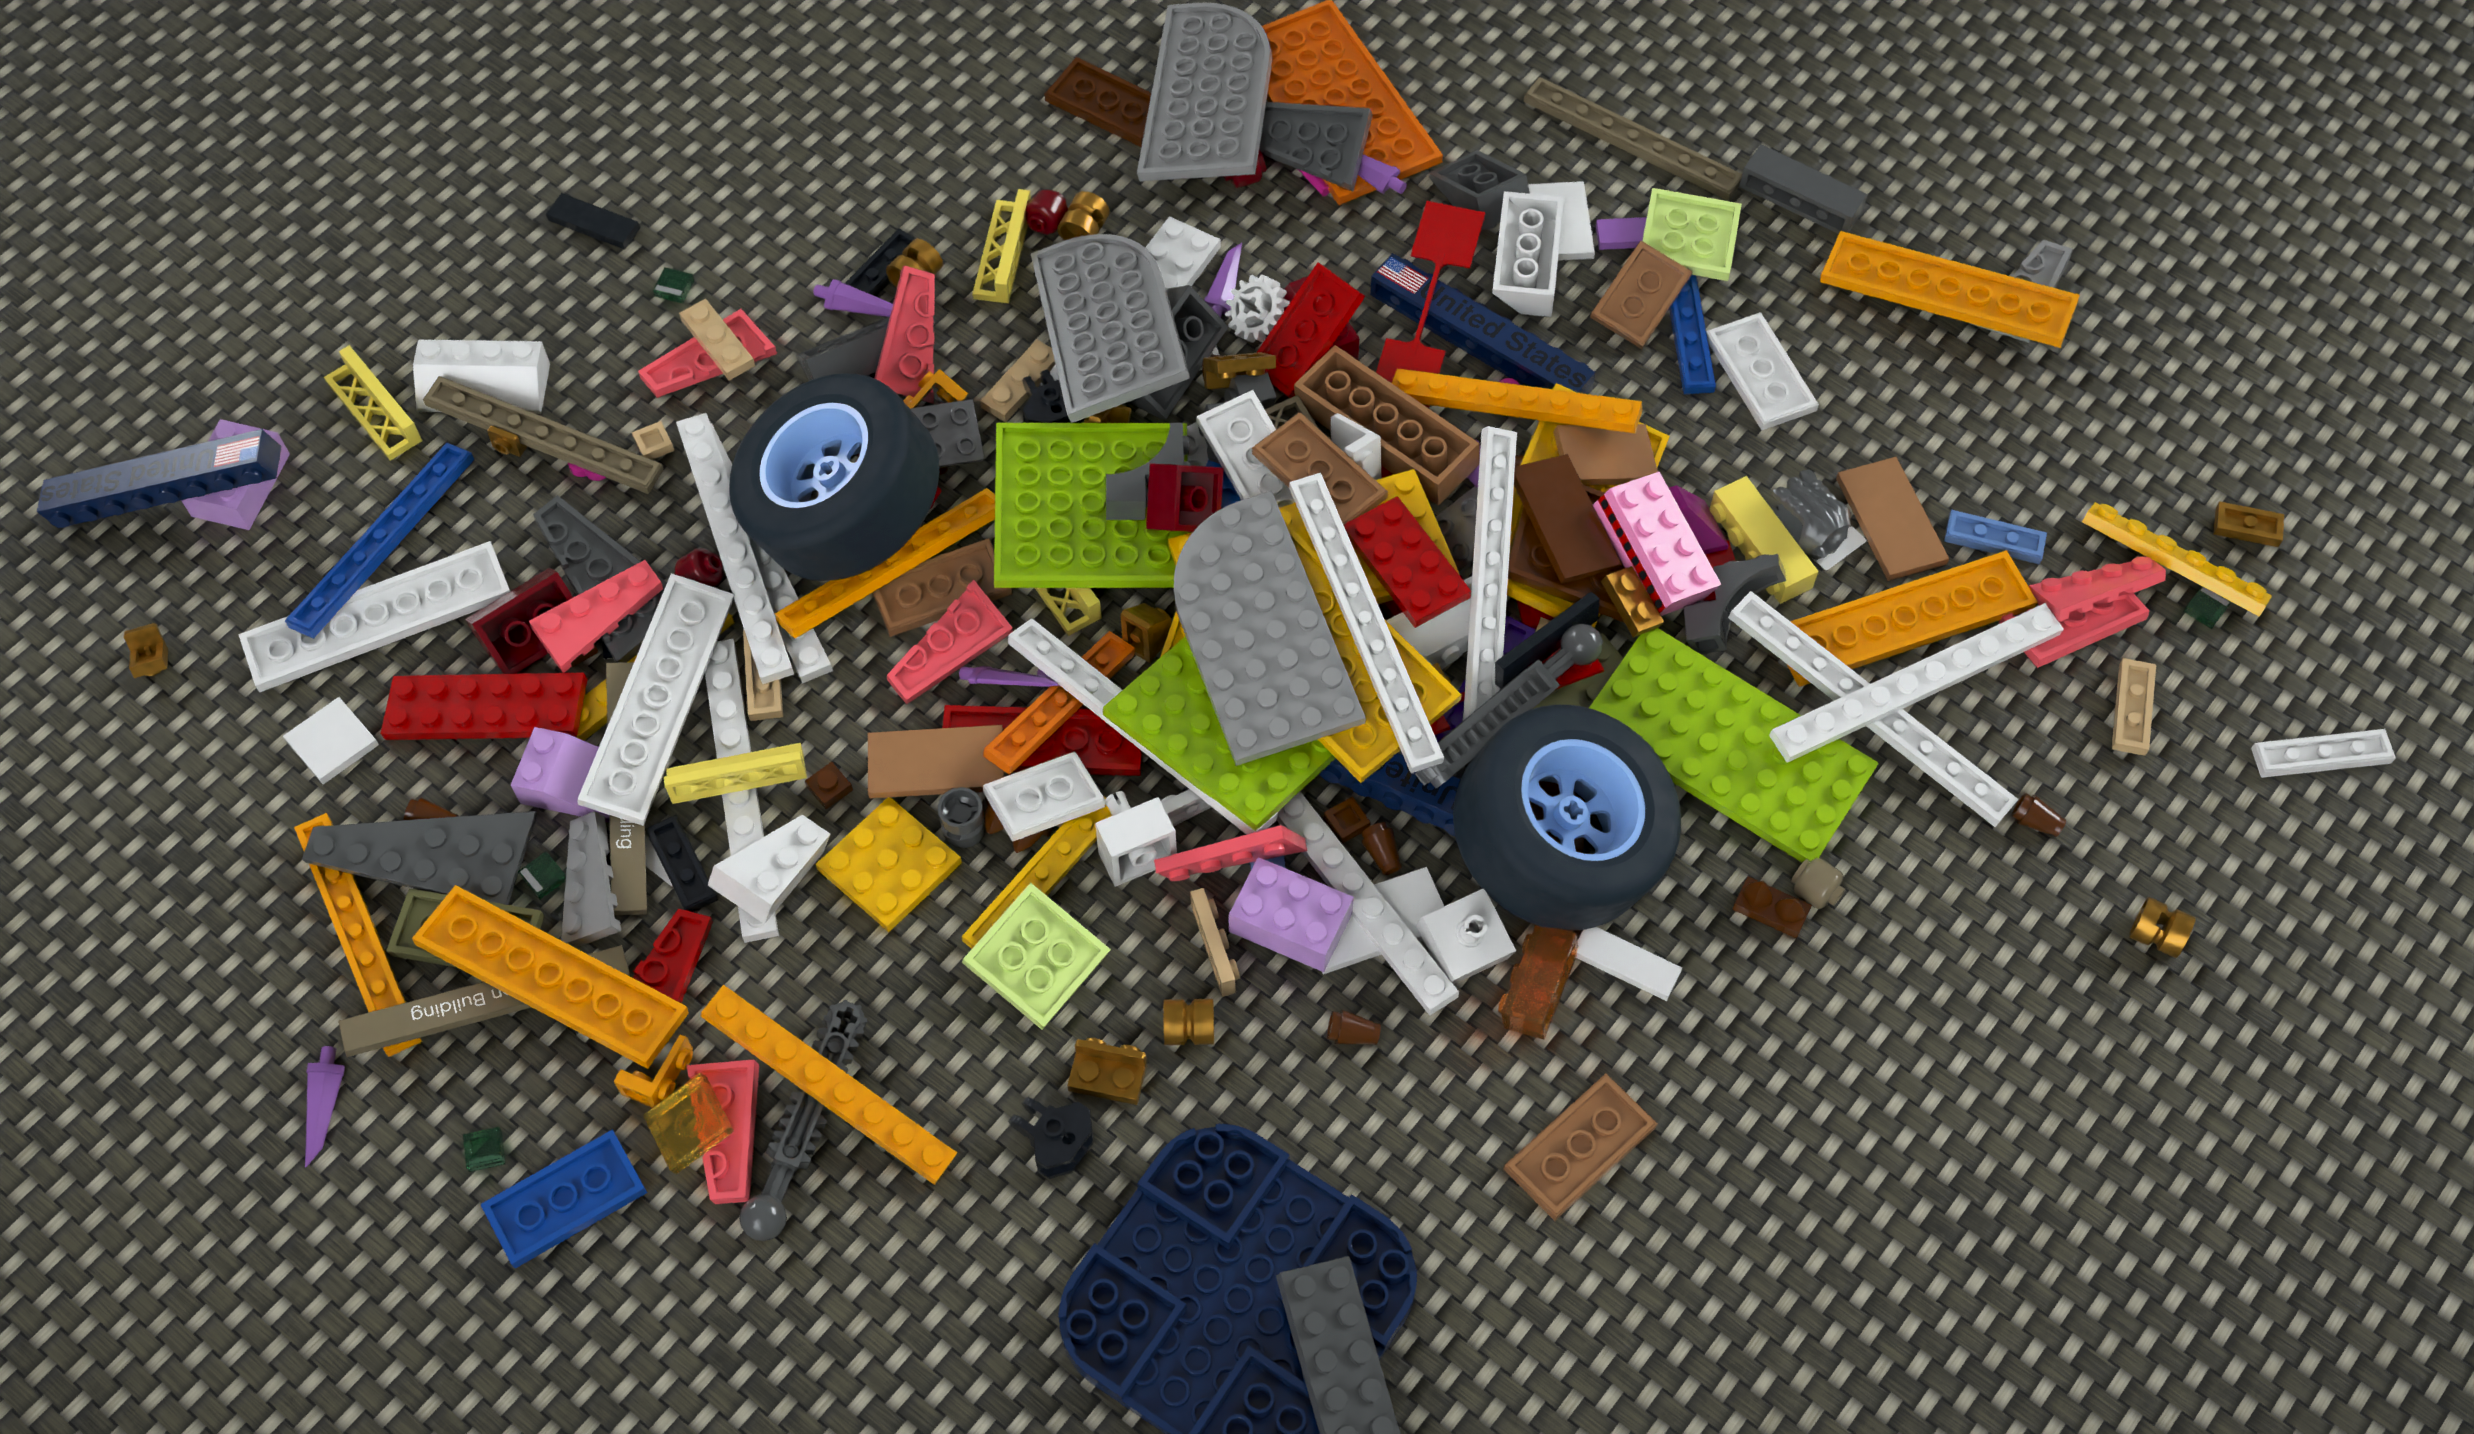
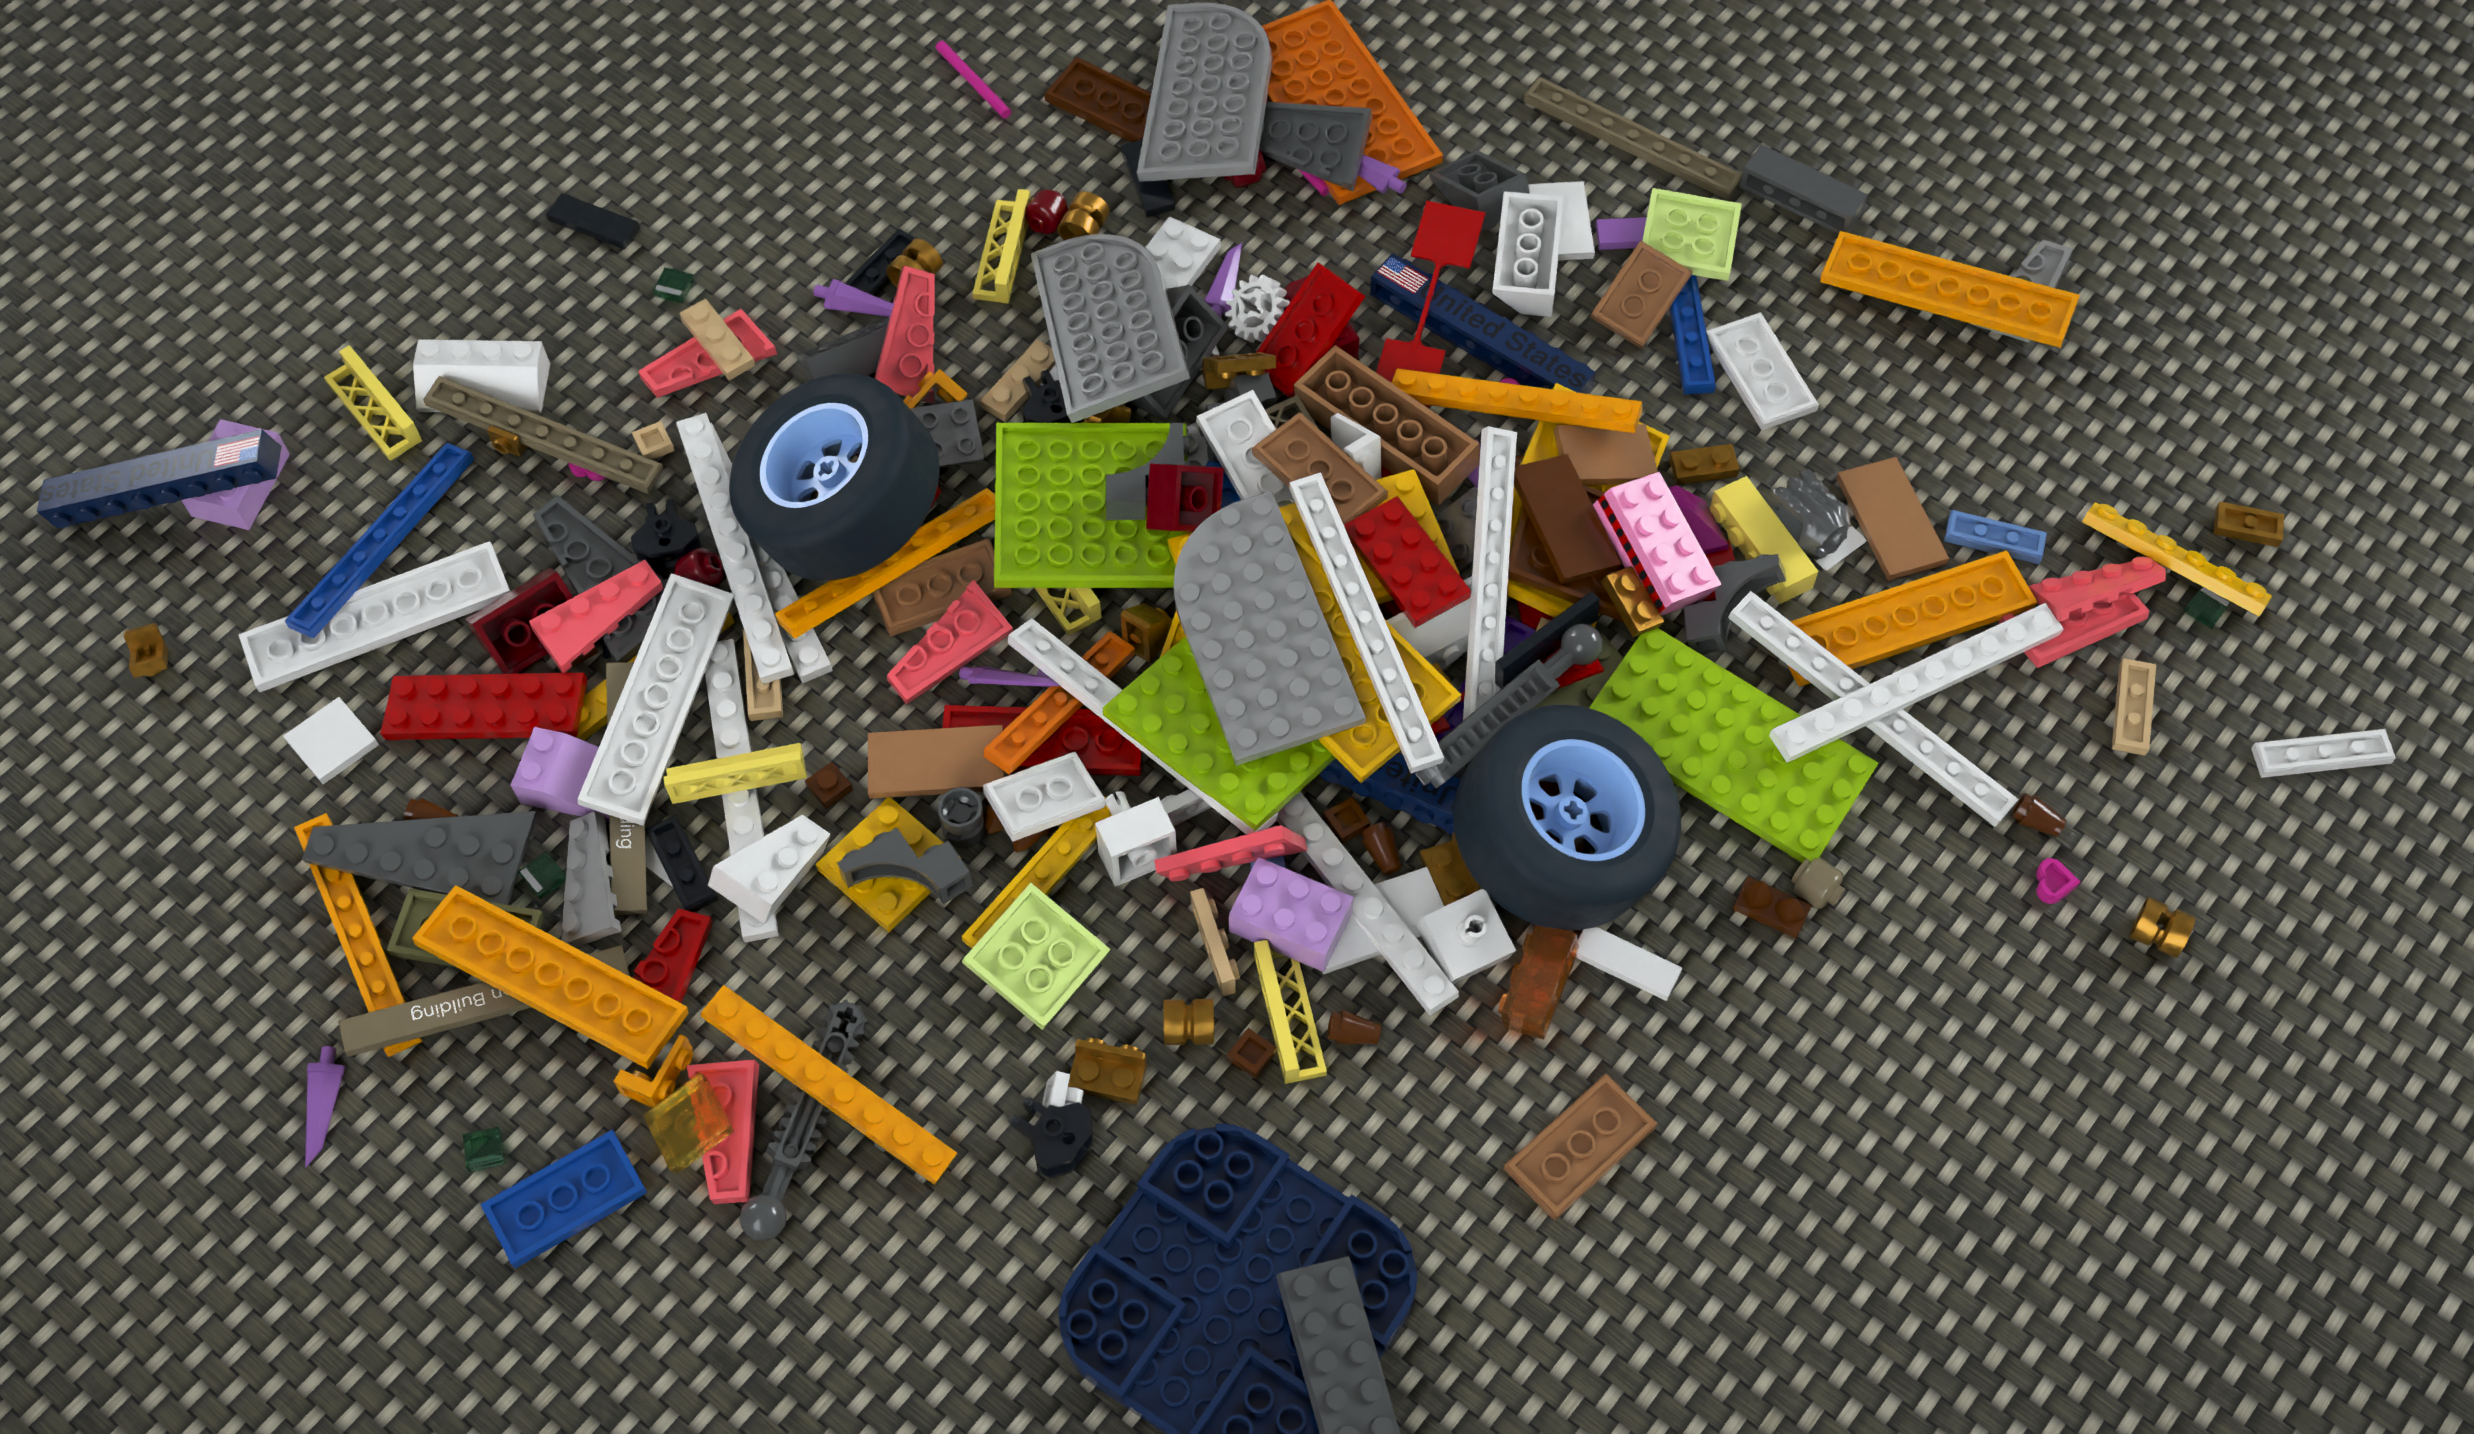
(663, 537): none -> black hinge
(891, 856): none -> dark grey arch
(973, 79): none -> dark pink bar
(1058, 1093): none -> white tile
(1152, 194): none -> black tile
(1251, 1053): none -> reddish brown plate
(1280, 1022): none -> light yellow fence
(1449, 871): none -> pearl gold bracket
(1704, 464): none -> pearl gold plate
(2054, 881): none -> dark pink tile

